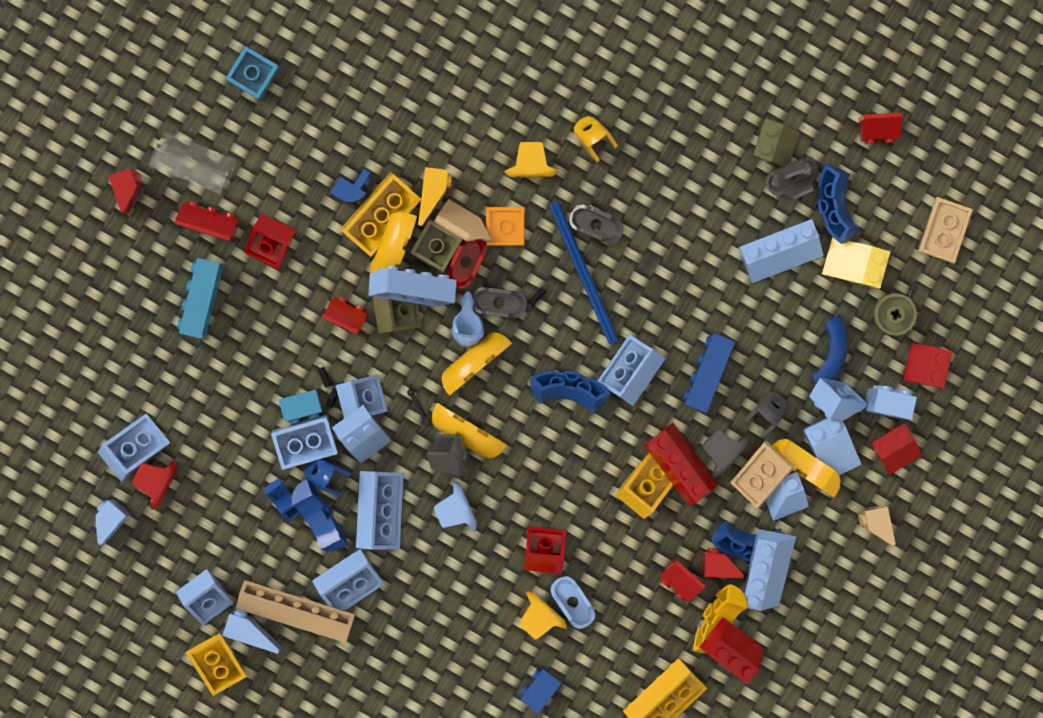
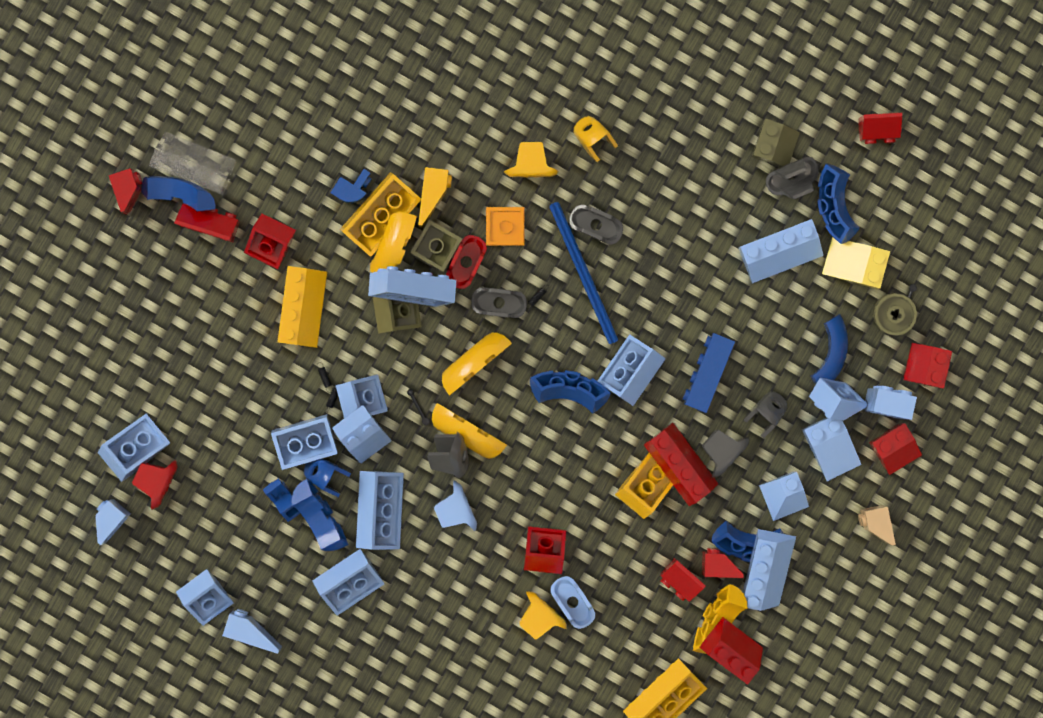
(168, 187): none -> blue brick
(200, 299): dark azure brick -> none
(216, 664): yellow slope -> none
(252, 73): dark azure brick -> none
(295, 611): tan brick -> none
(300, 406): dark azure brick -> none
(302, 306): none -> yellow slope
(345, 315): red slope -> none
(462, 222): tan tile -> none
(467, 325): light blue piece -> none
(540, 689): blue brick -> none
(762, 474): tan tile -> none
(809, 467): yellow brick -> none
(945, 230): tan tile -> none

